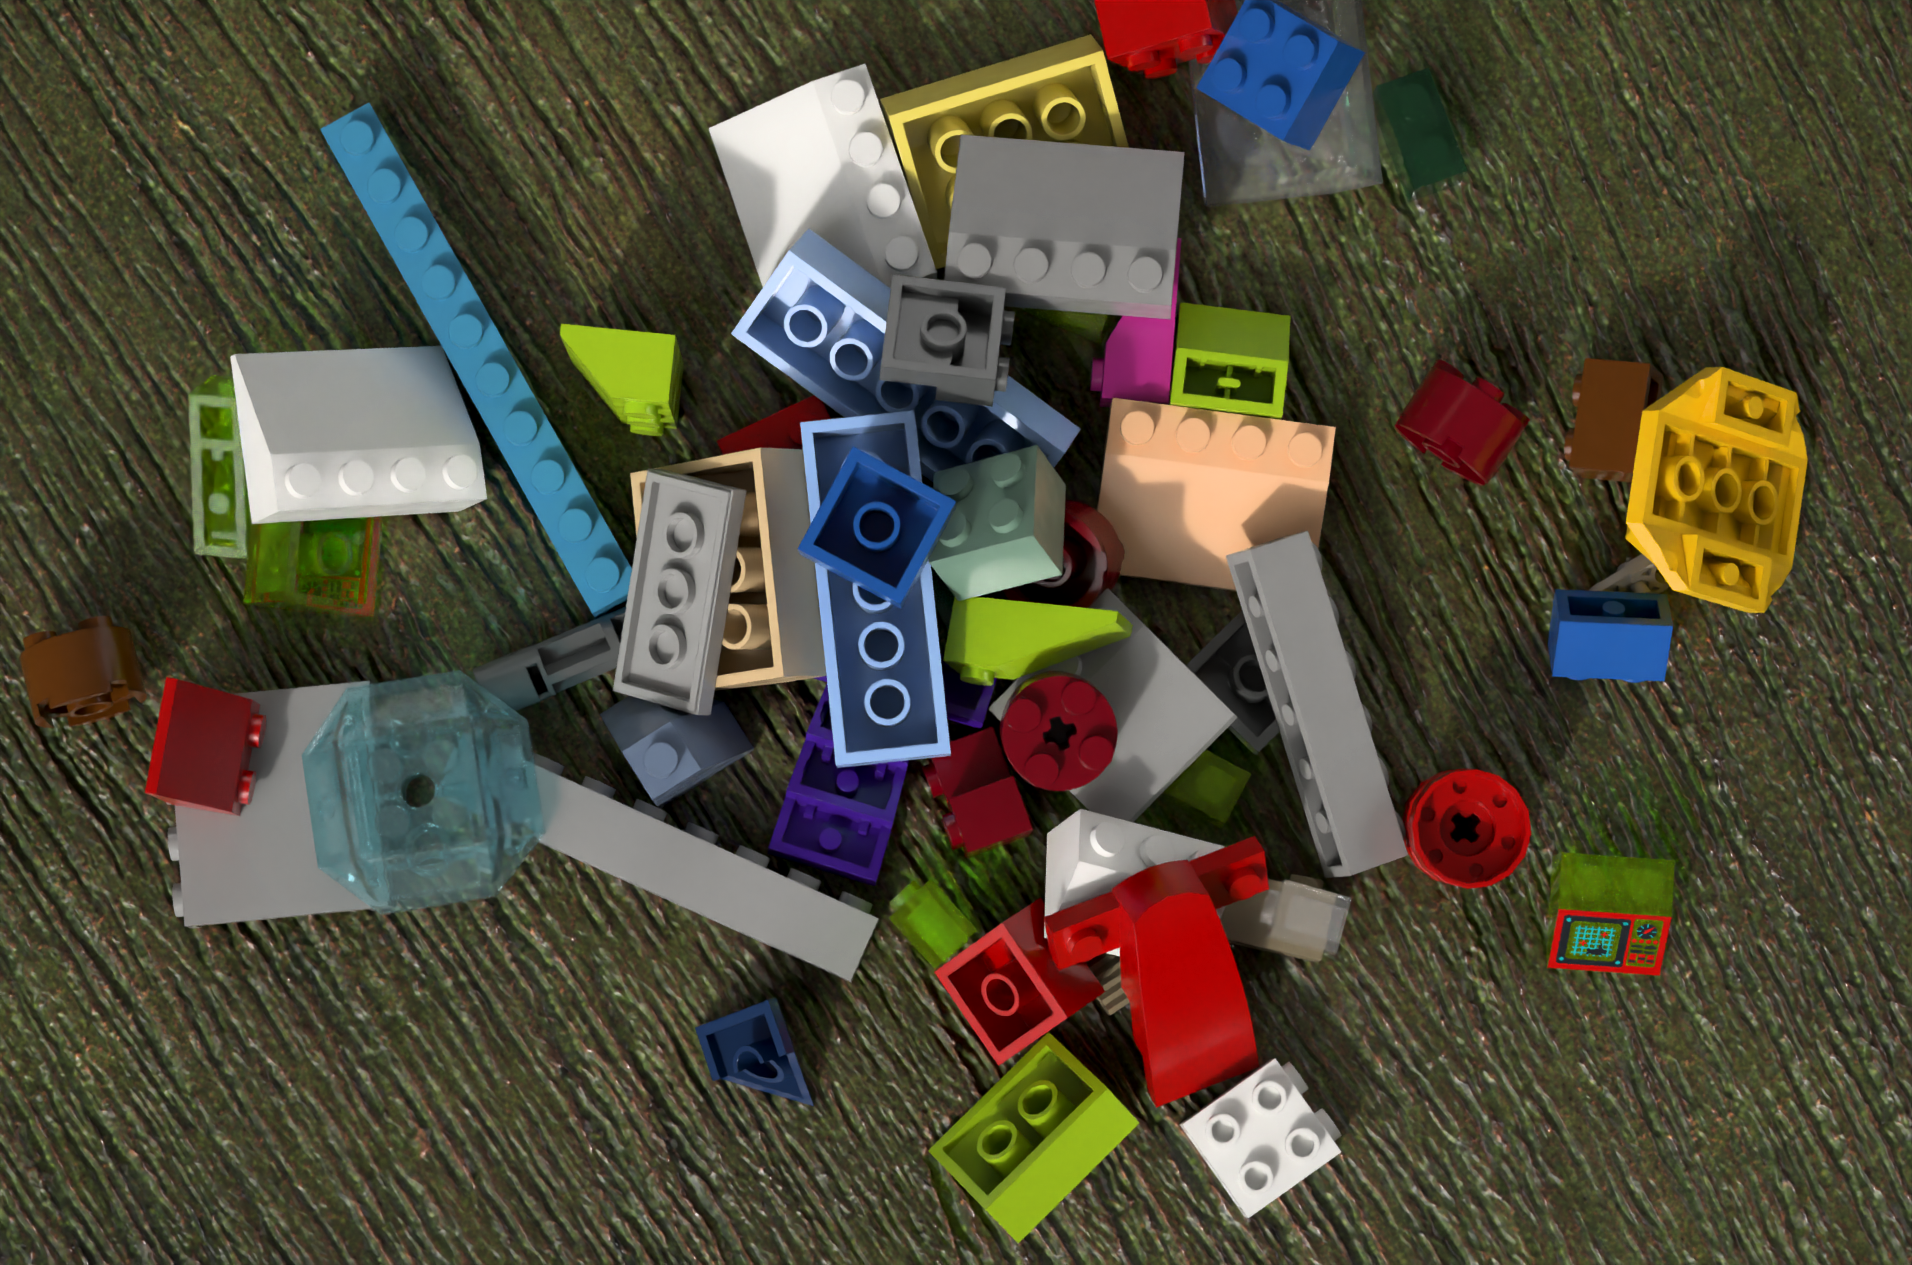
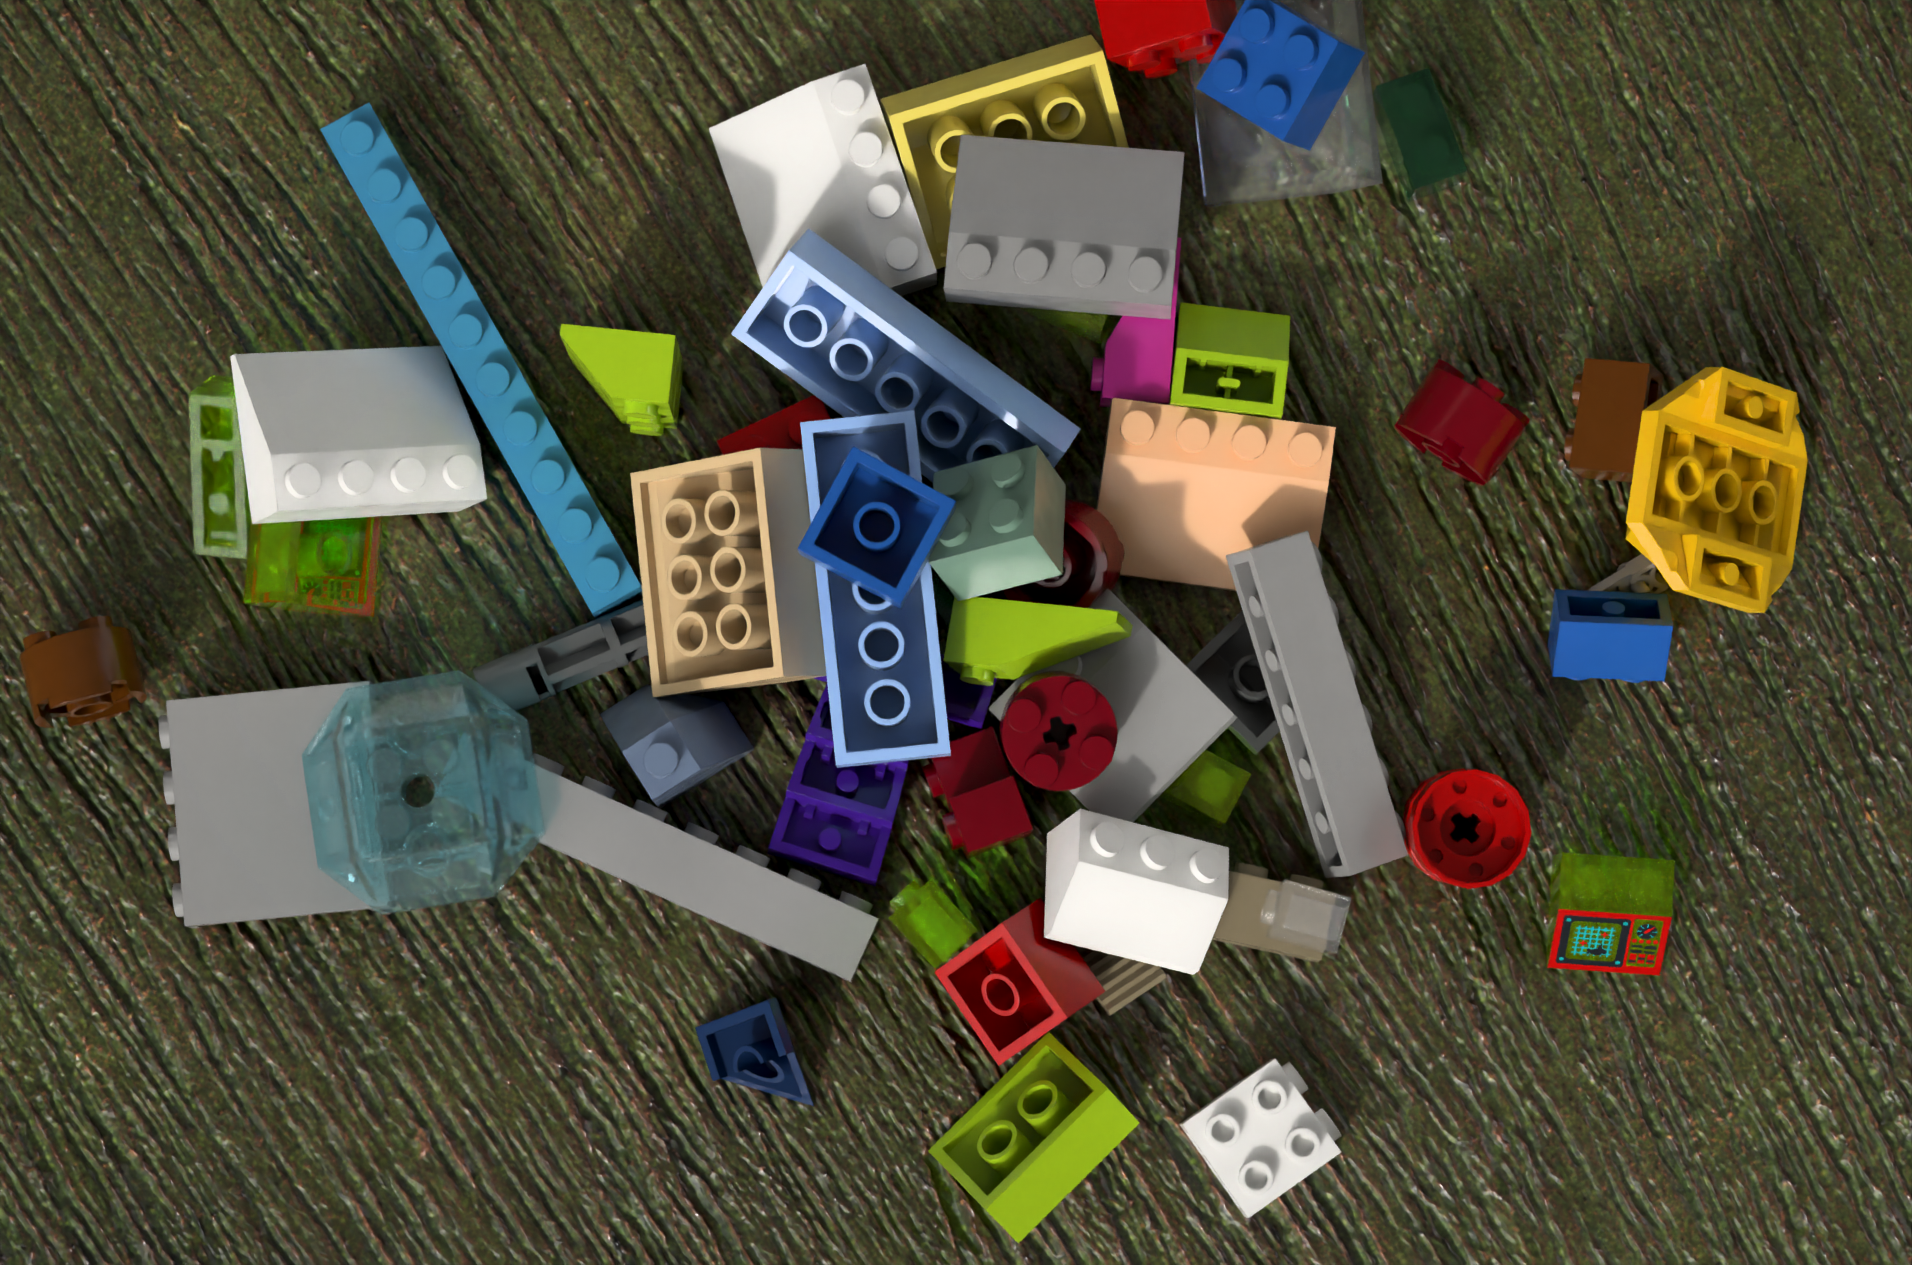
(204, 748): red slope -> none
(679, 591): light grey tile -> none
(947, 338): dark grey plate -> none
(1174, 964): red slope -> none

